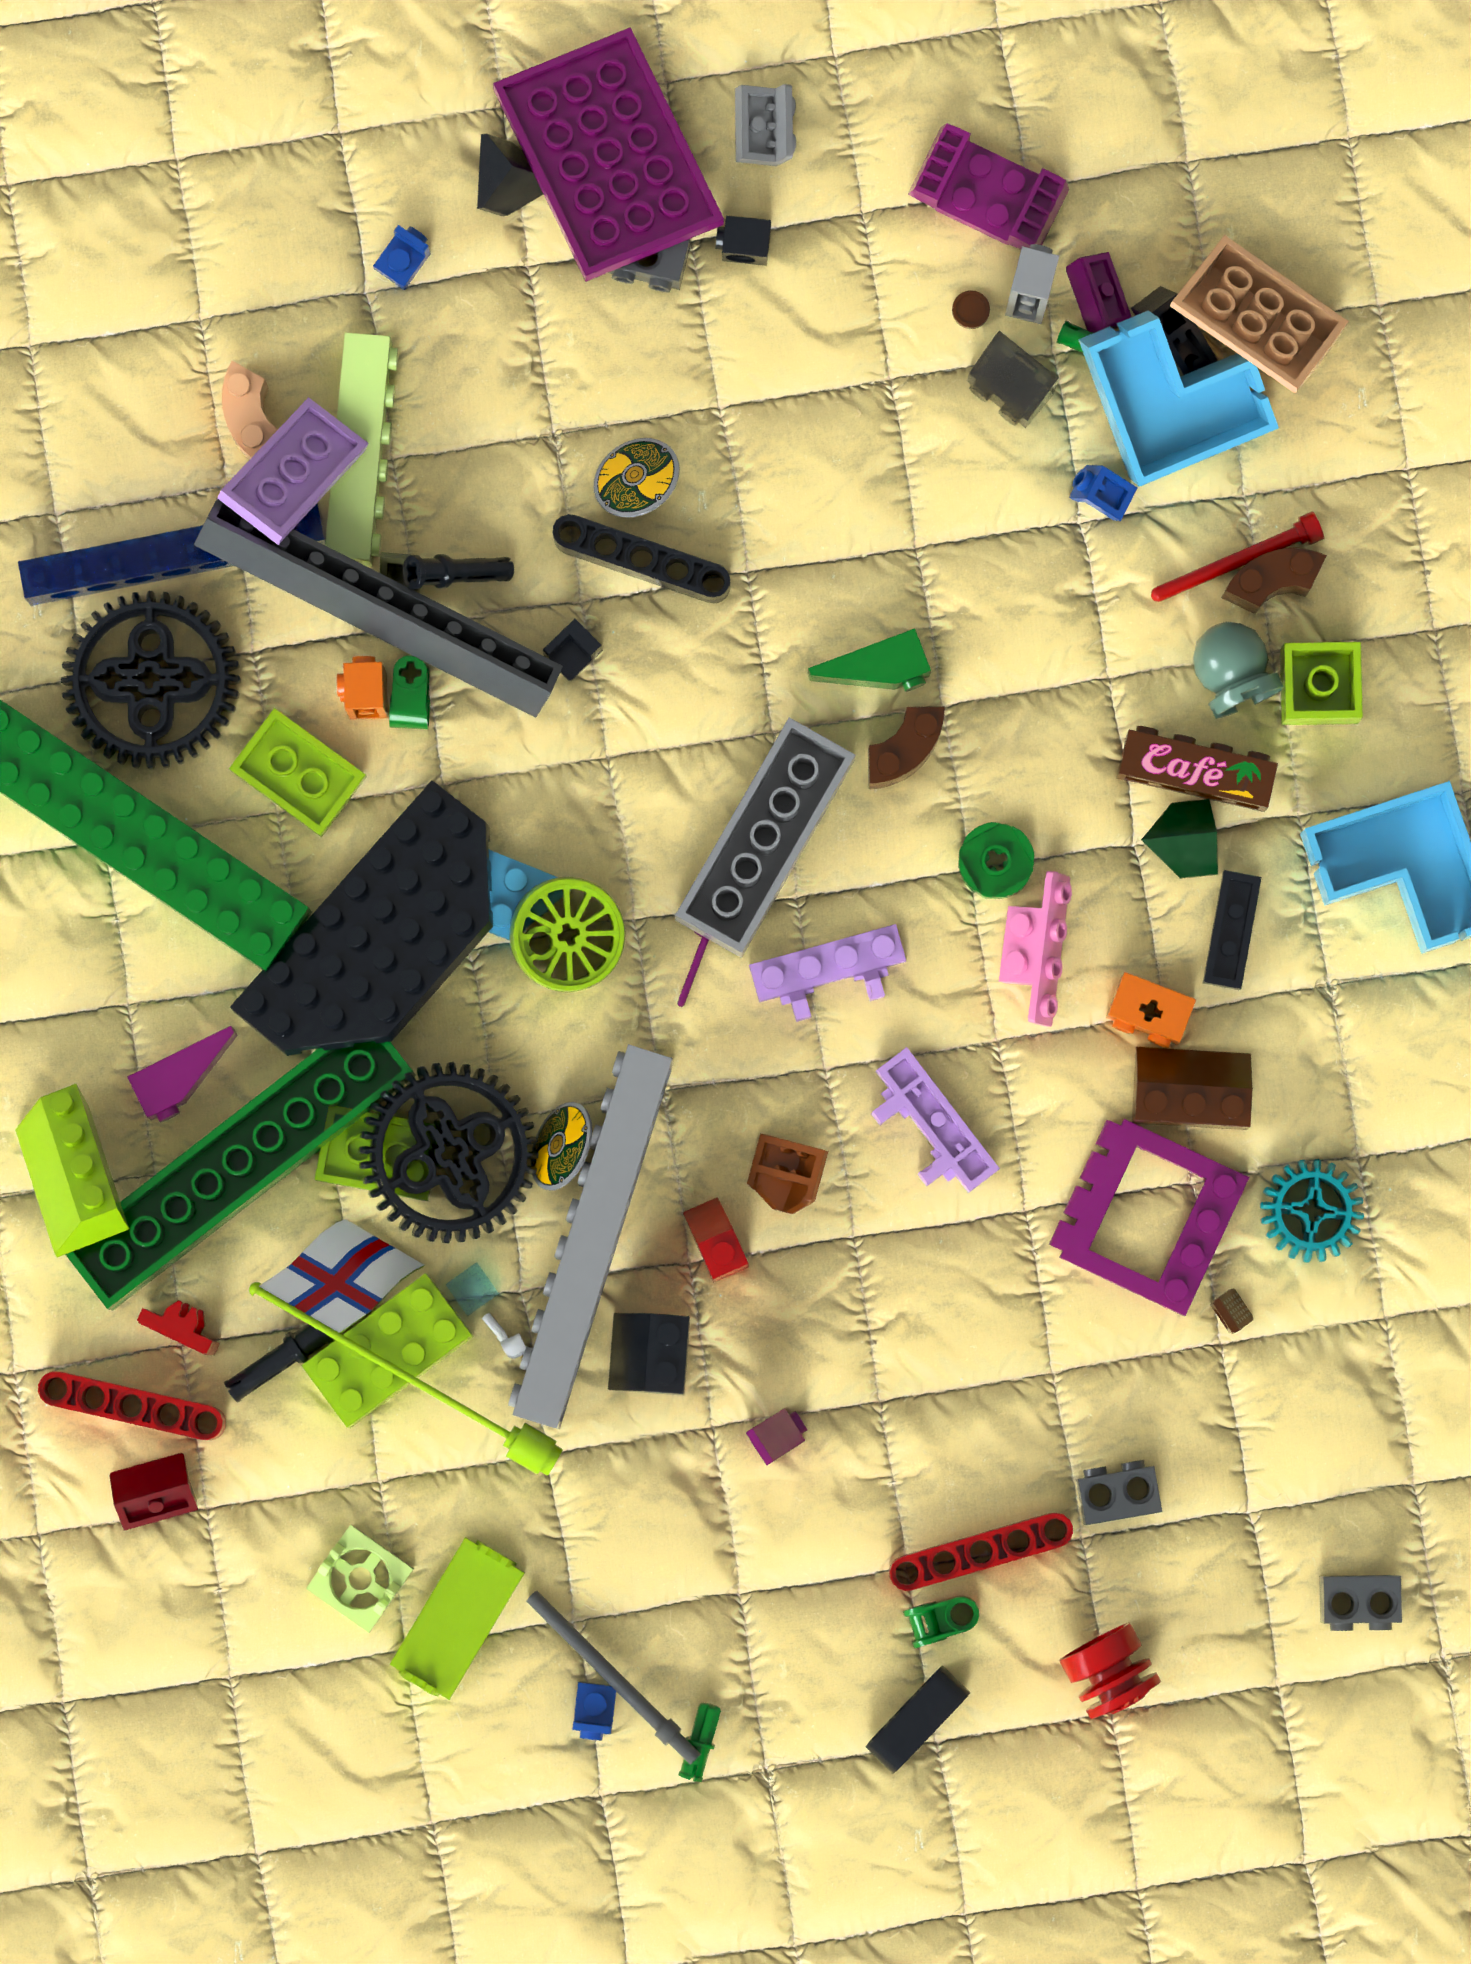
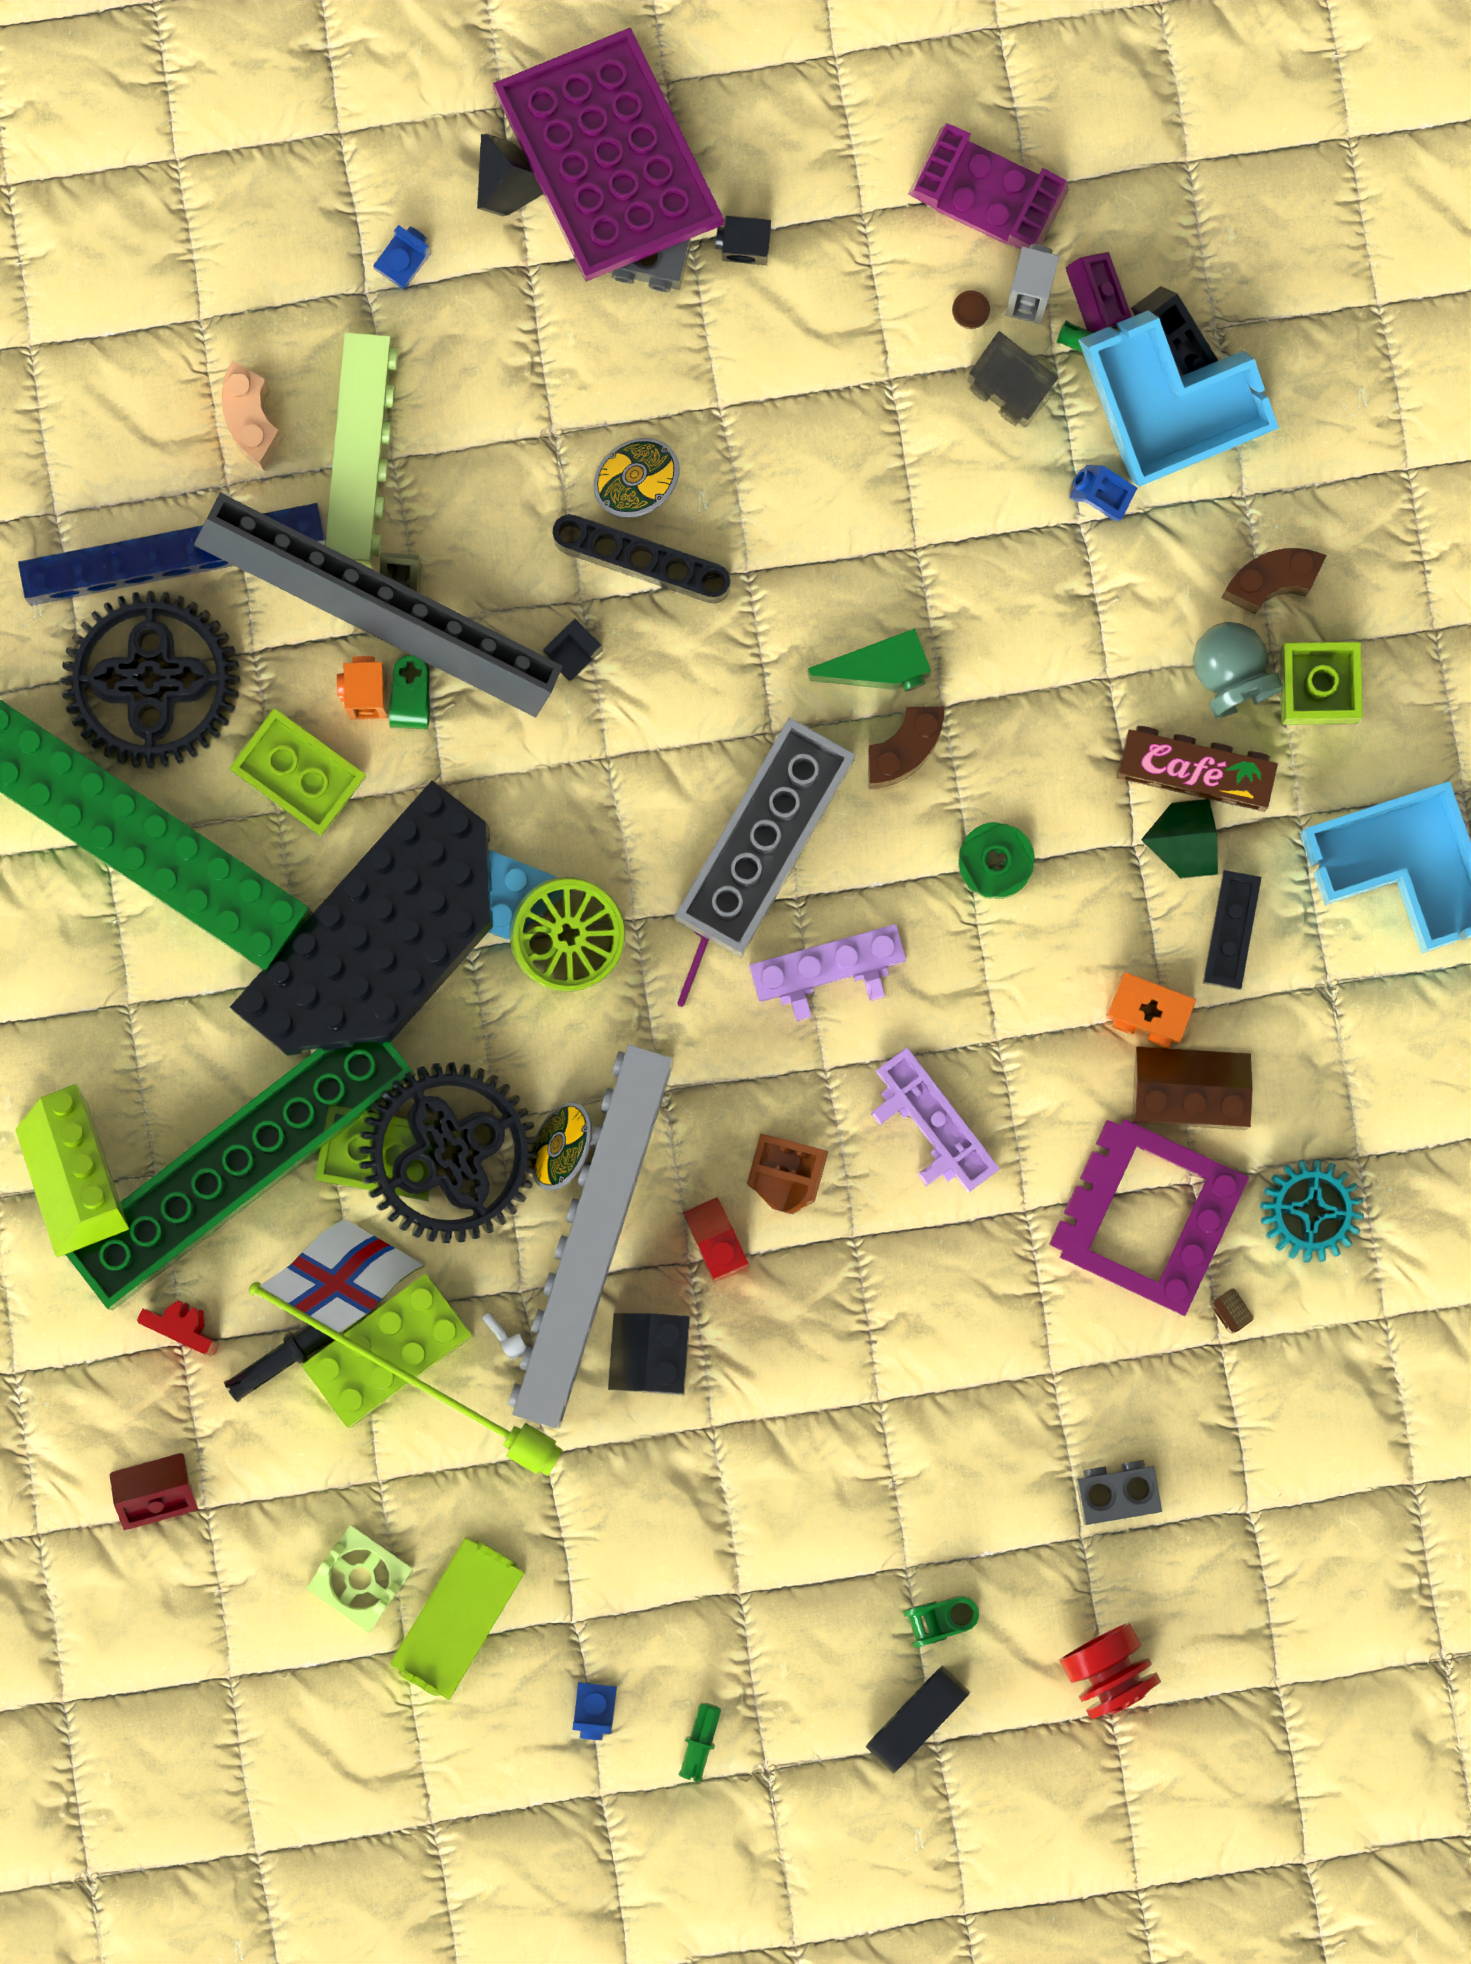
(113, 1405): red beam -> none
(175, 1078): magenta slope -> none
(293, 471): lavender plate -> none
(444, 571): black pin -> none
(472, 1289): clear light blue plate -> none
(667, 1730): dark grey bar -> none
(764, 124): light grey bracket -> none
(777, 1435): slope -> none
(1000, 1551): red beam -> none
(1035, 945): bright pink bracket -> none
(1259, 314): light nougat slope -> none
(1305, 530): red piece -> none
(1360, 1591): dark grey brick -> none

